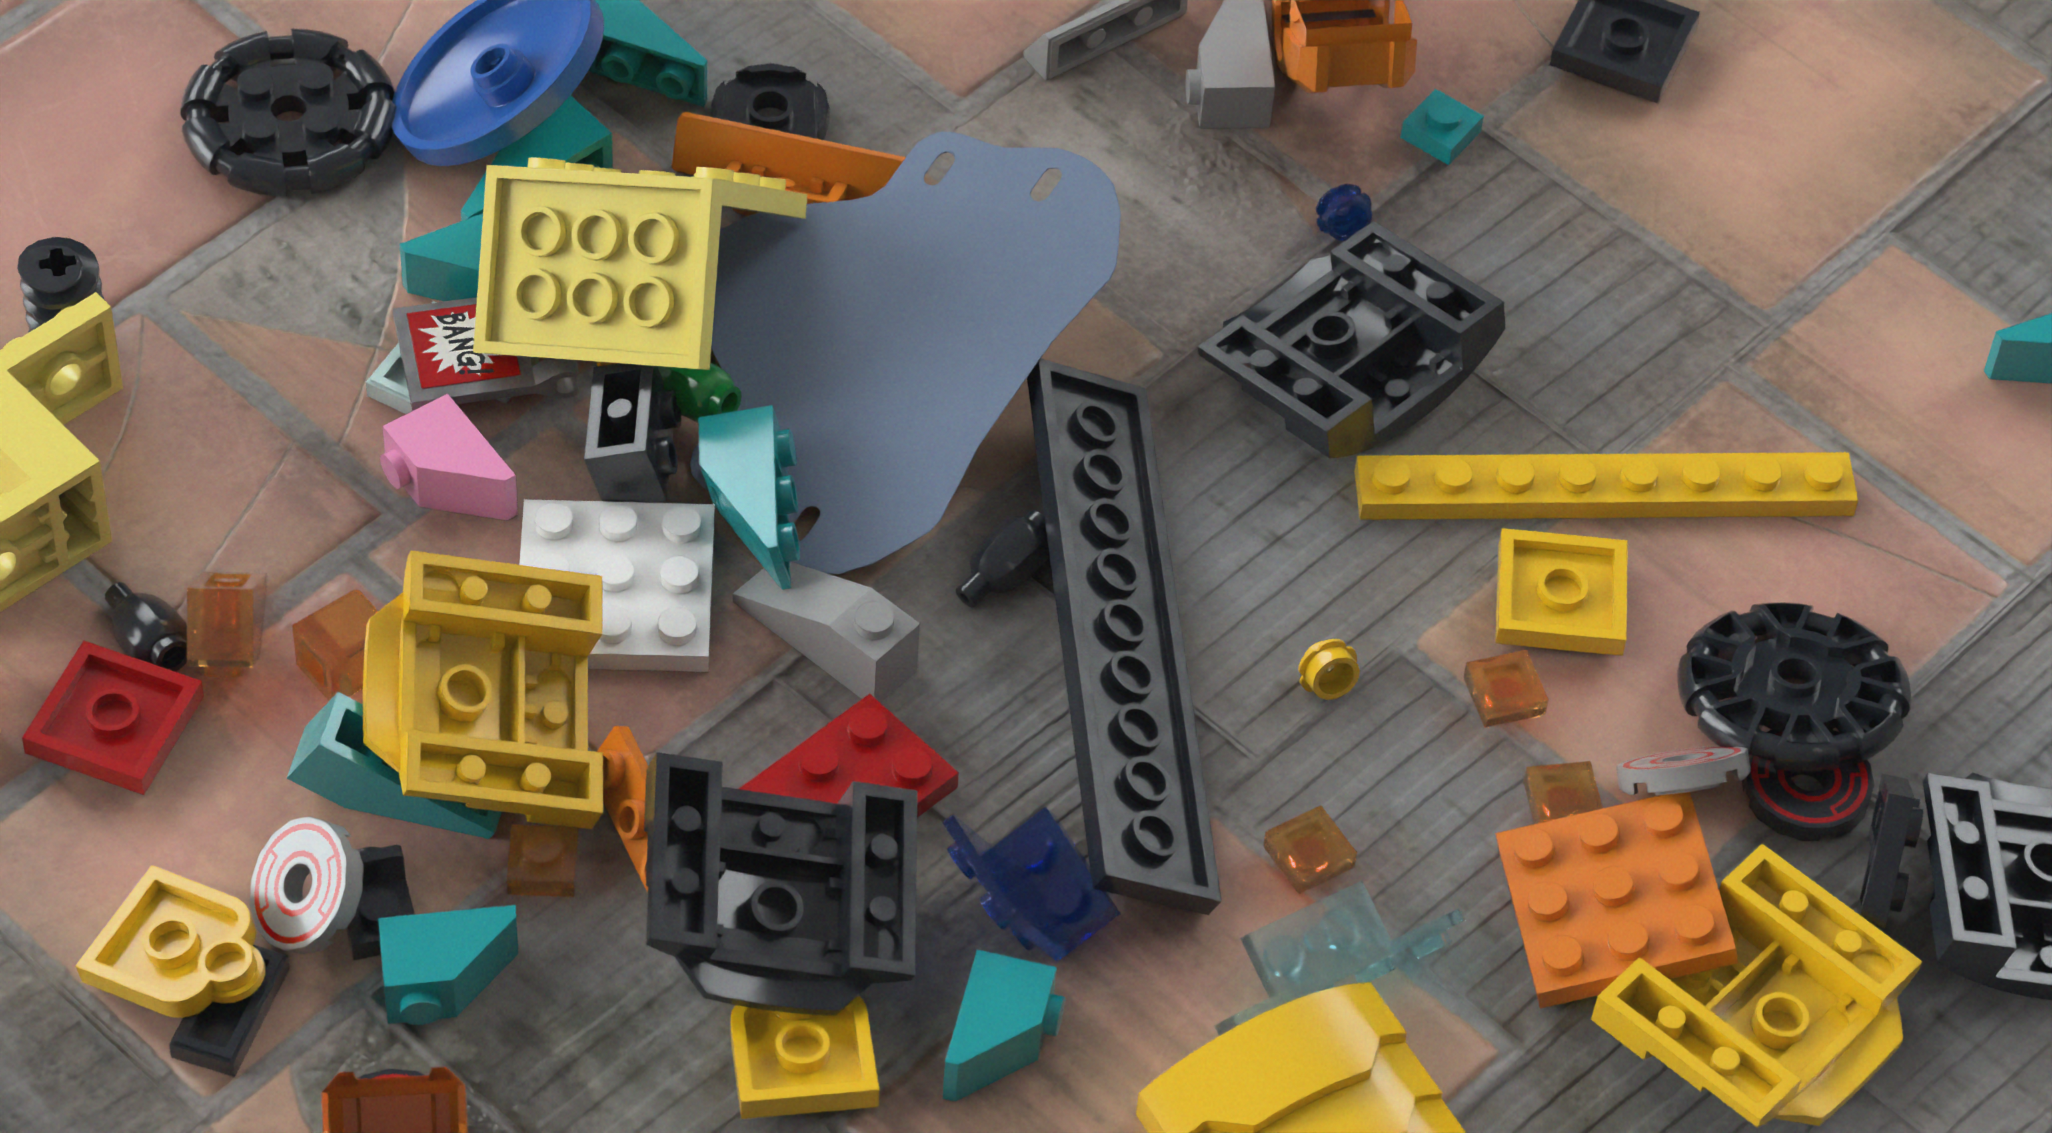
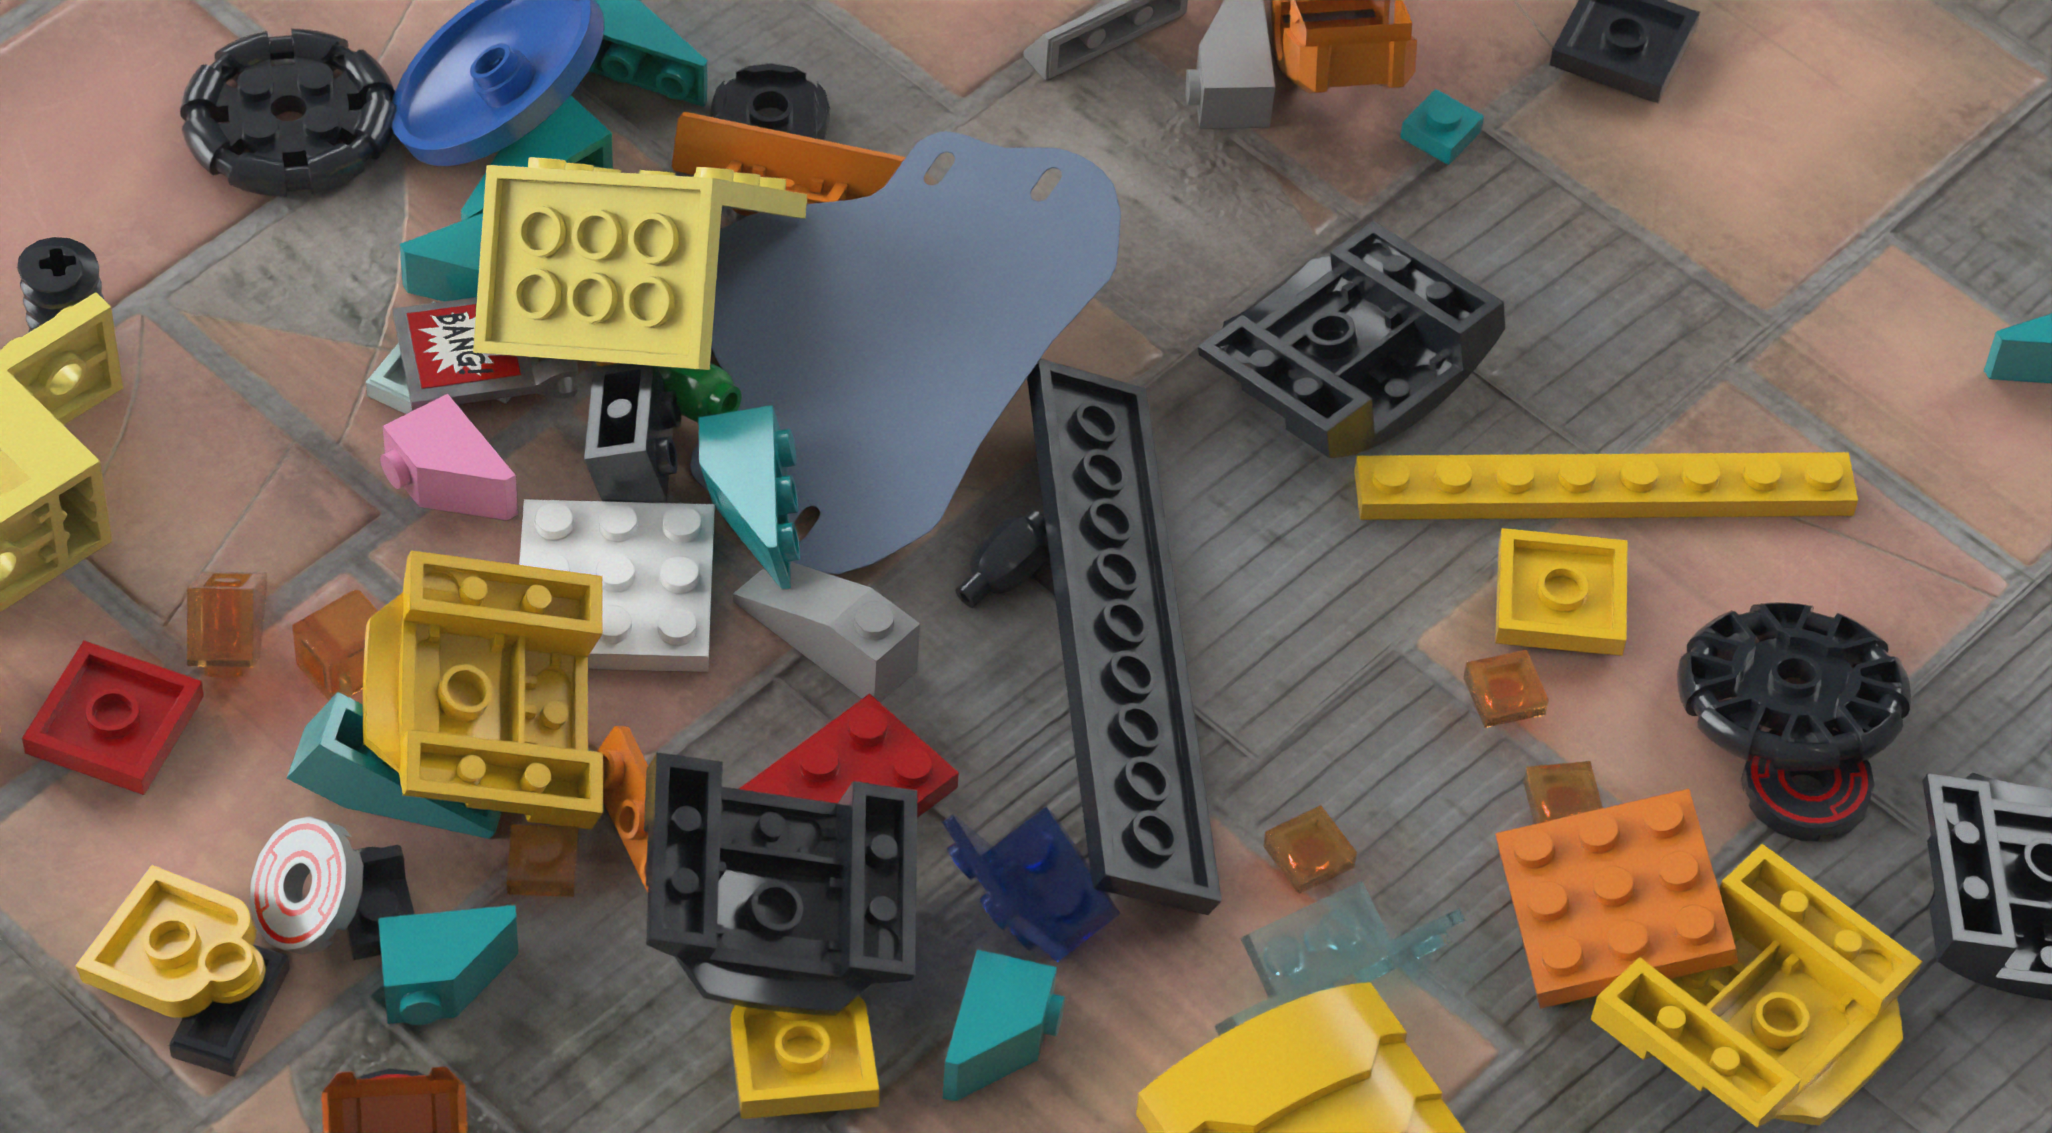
(148, 627): black plant -> none
(1329, 669): yellow plate -> none
(1351, 219): clear blue plate -> none
(1683, 769): light grey tile -> none
(1893, 825): black plate -> none

